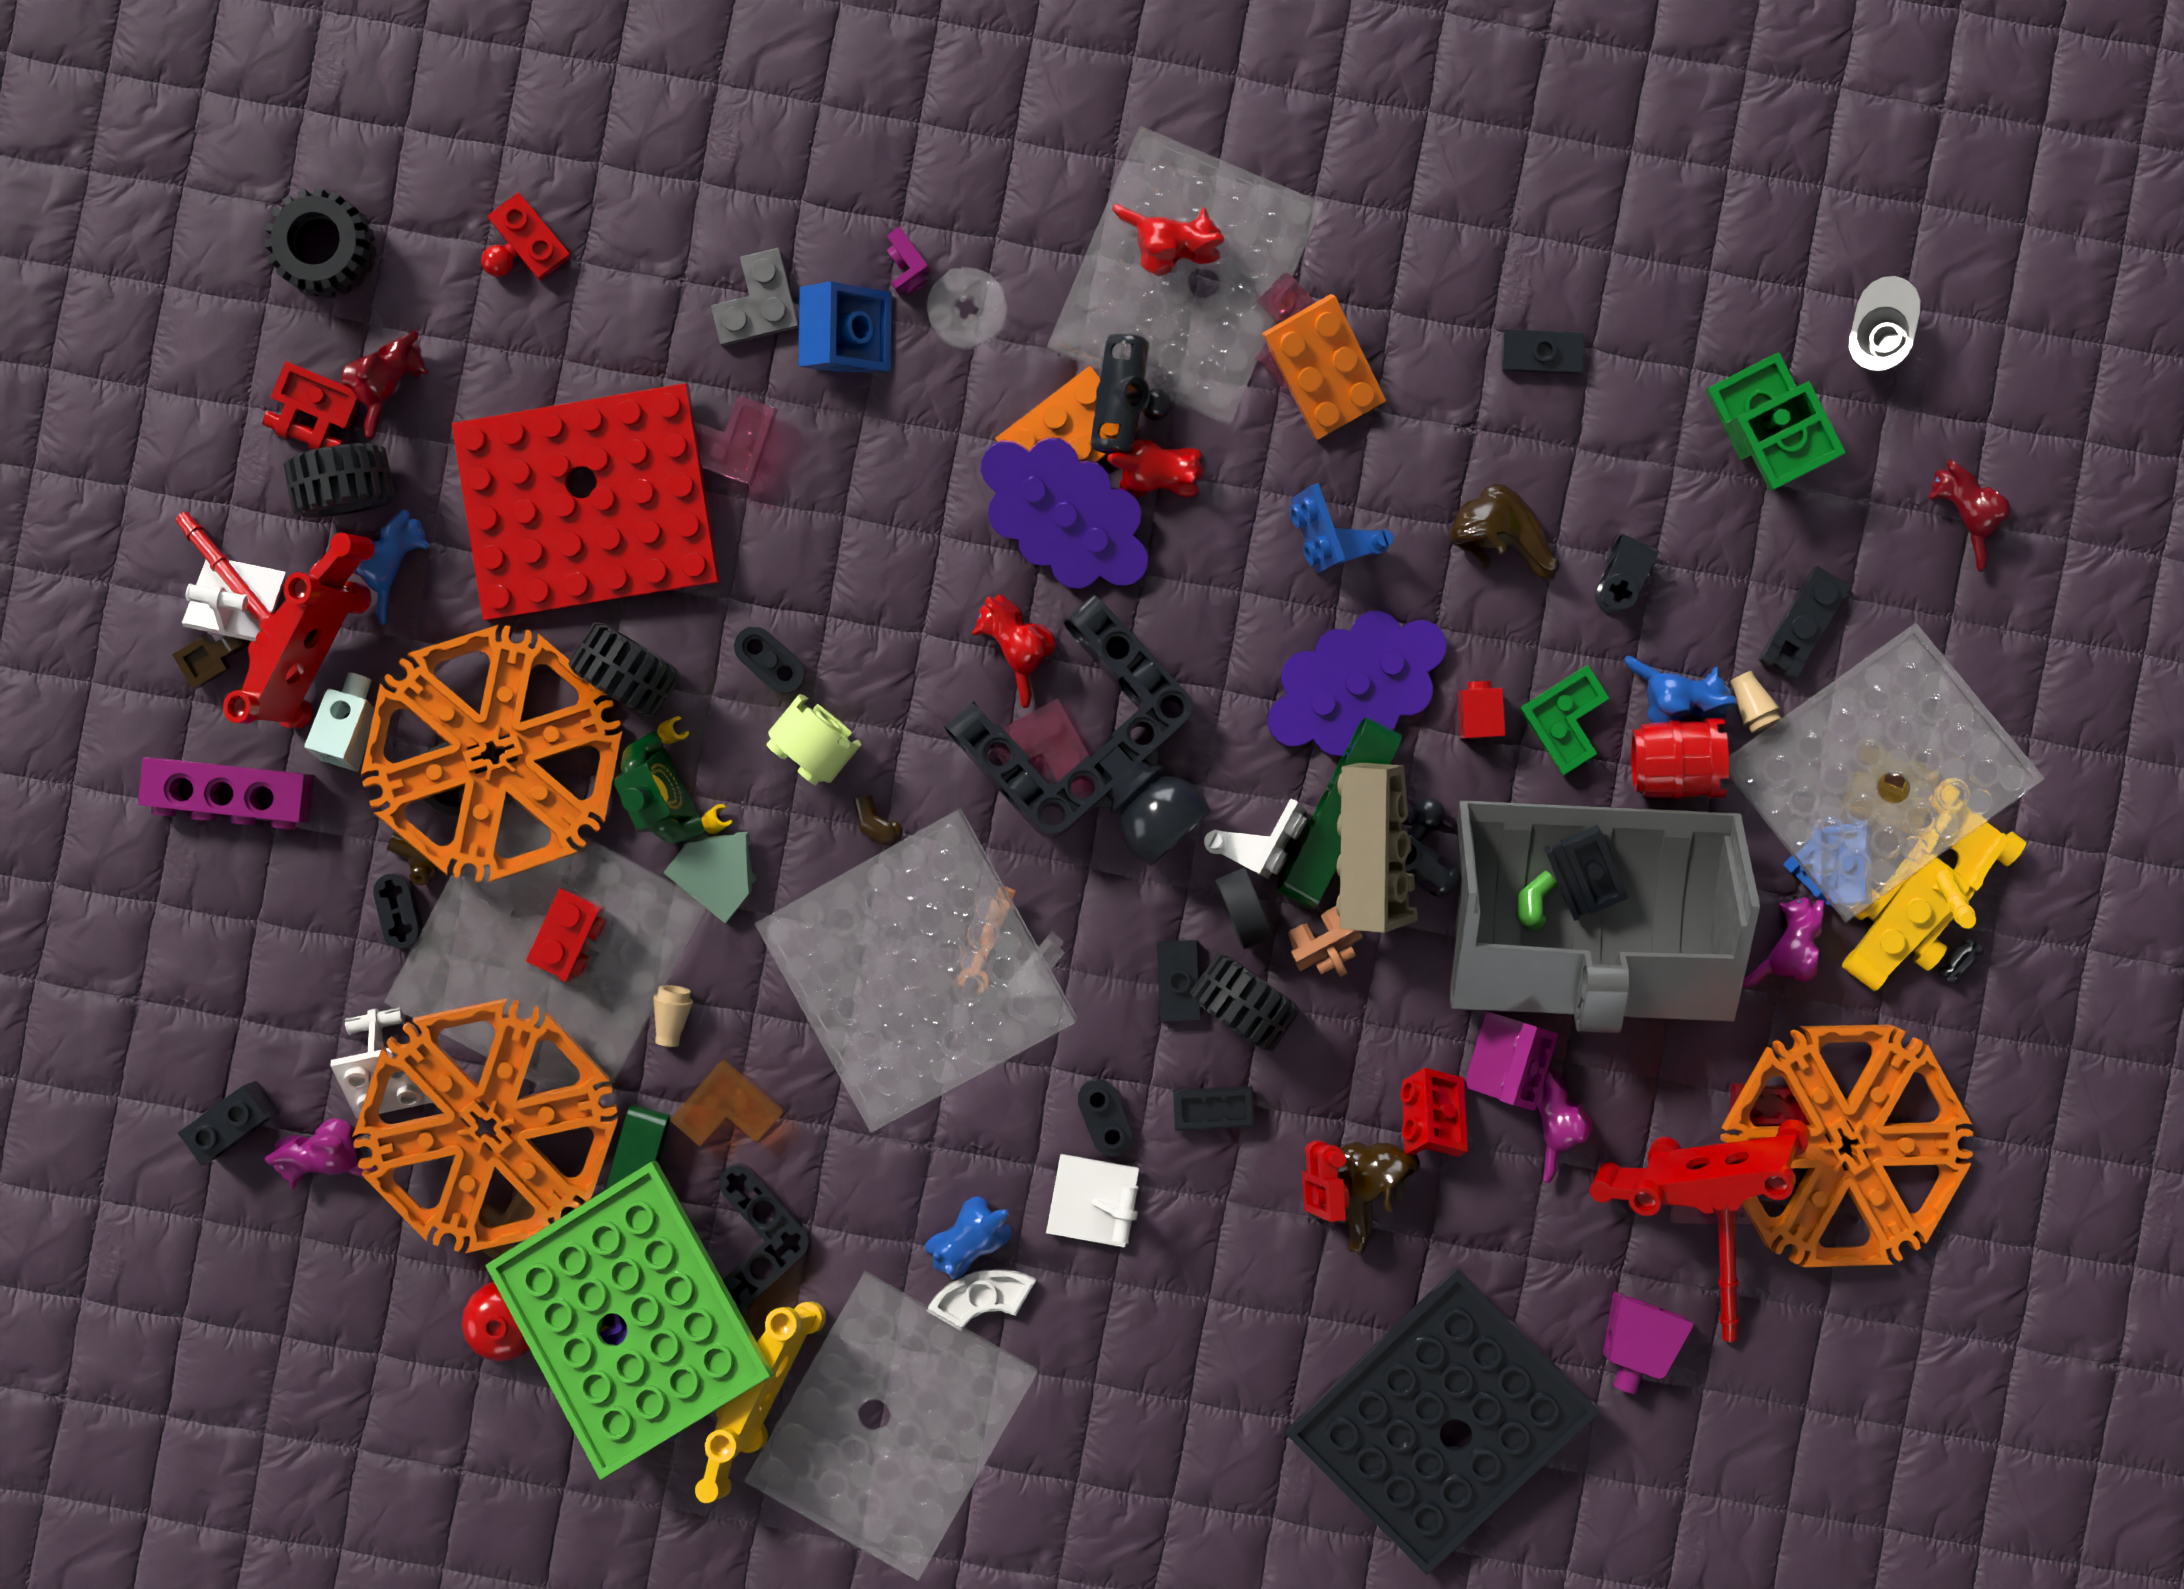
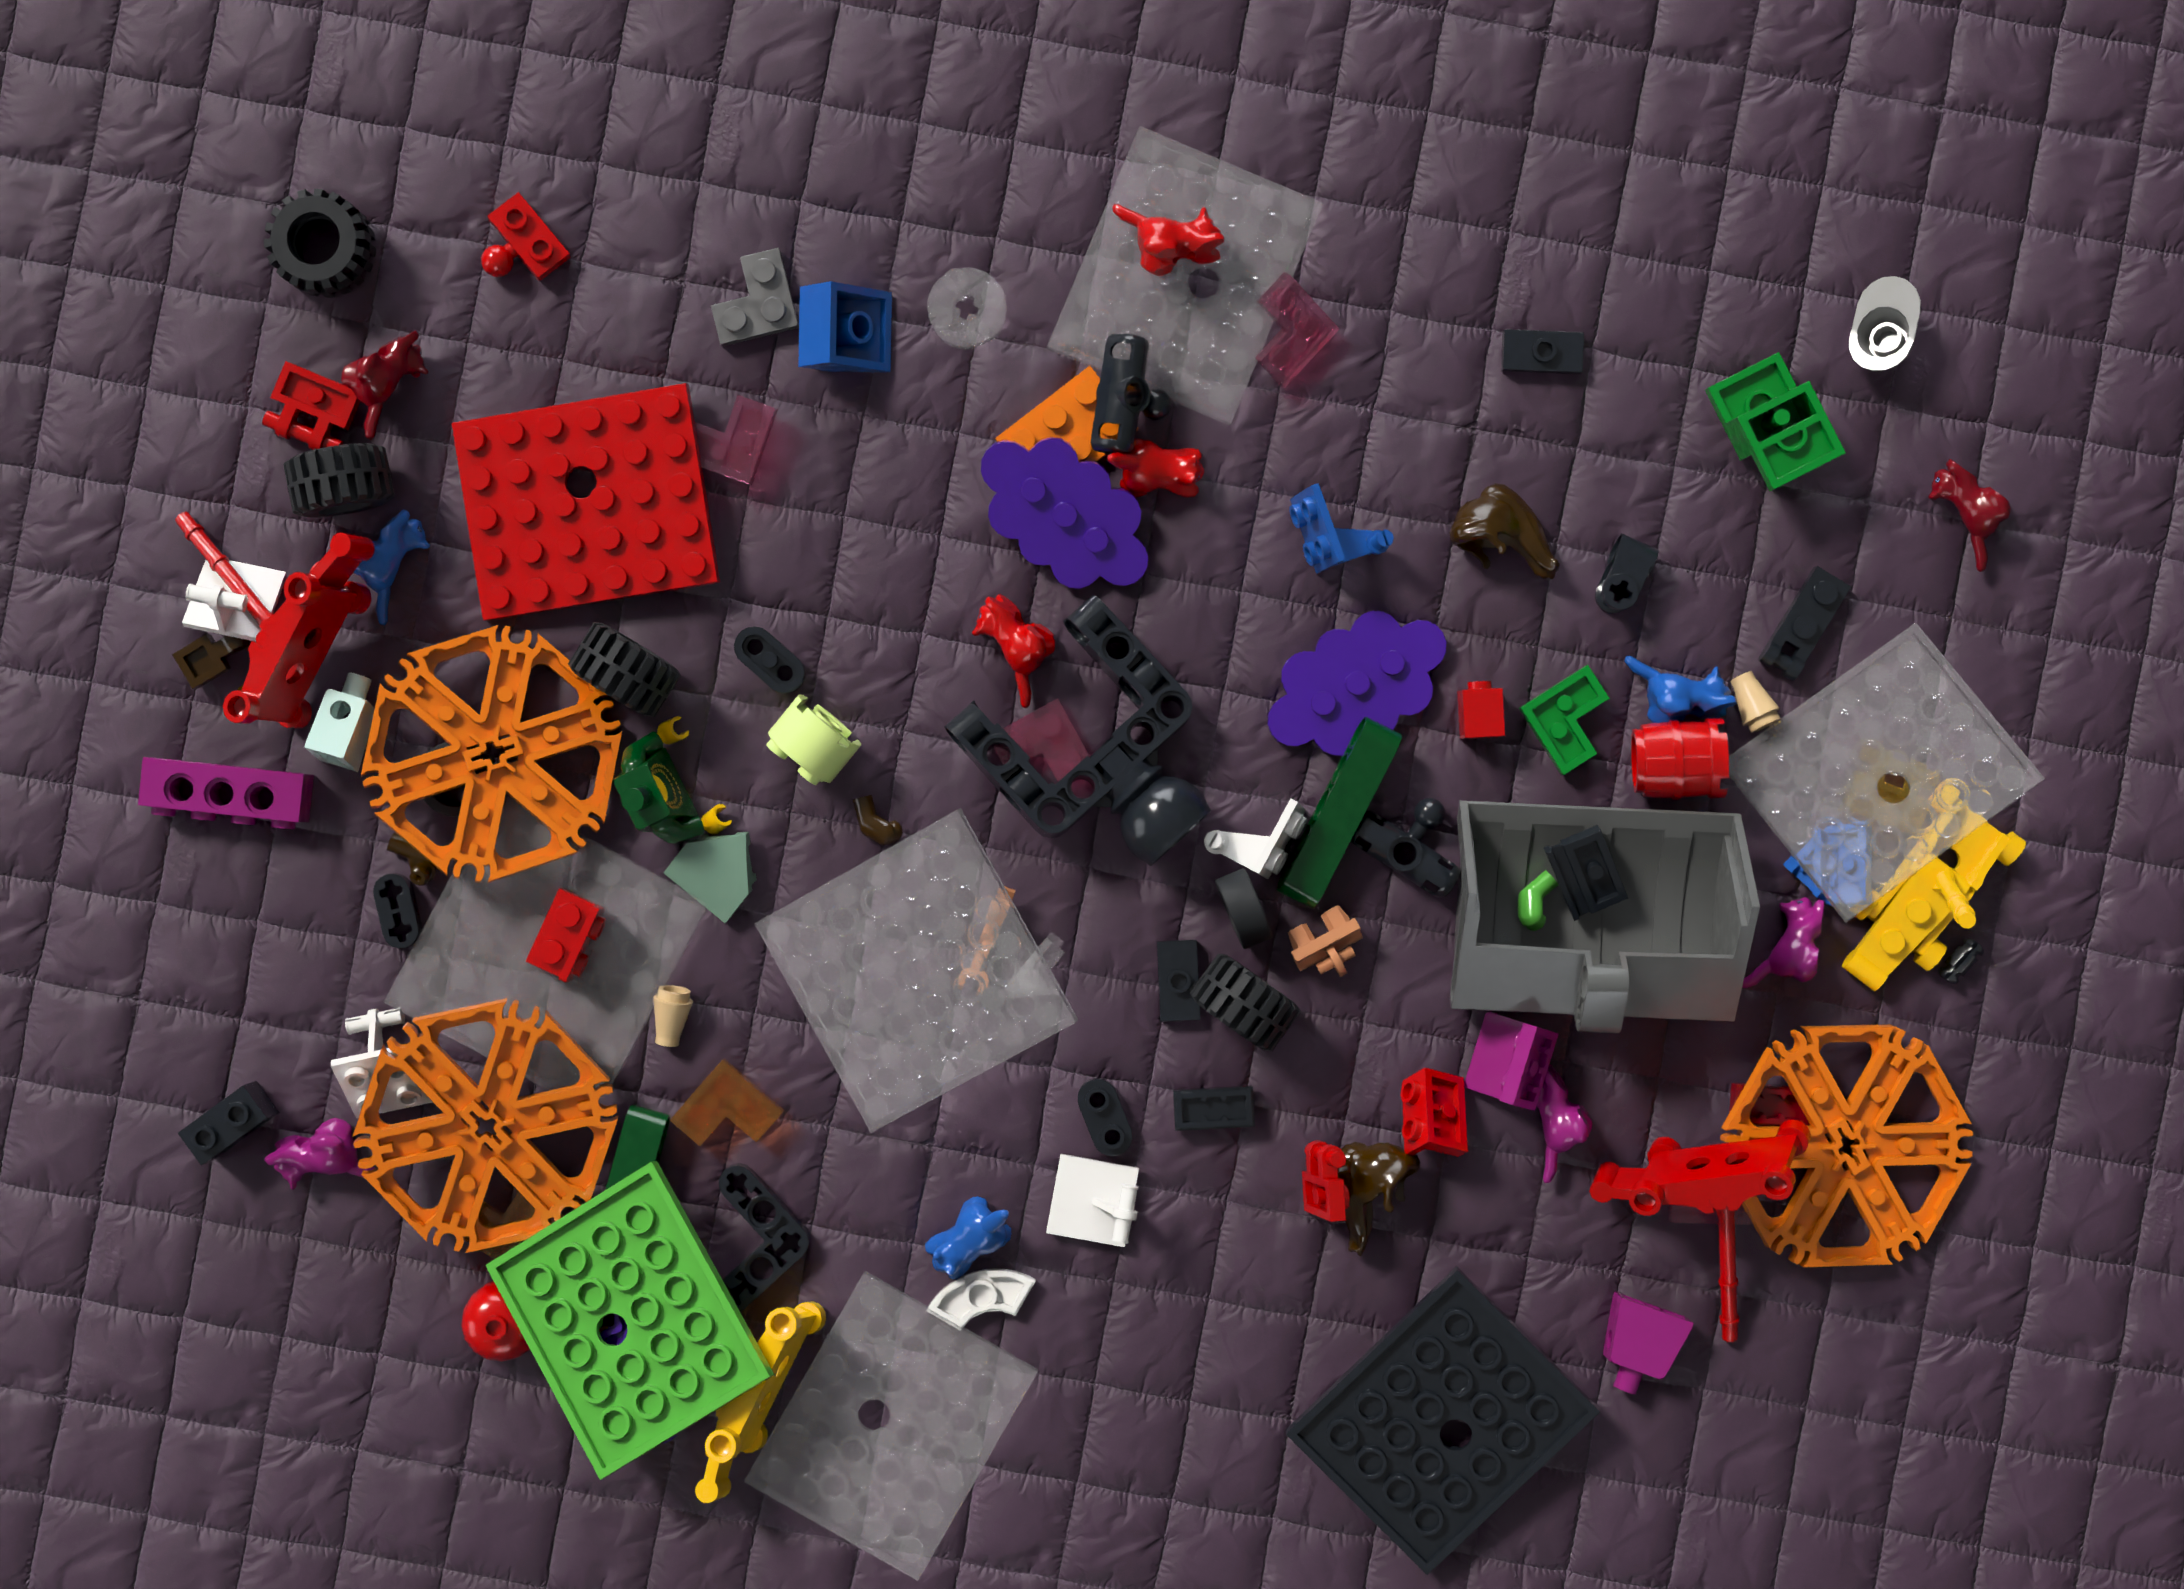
(904, 255): magenta bracket -> none
(1324, 366): orange plate -> none
(1373, 849): dark tan wedge -> none

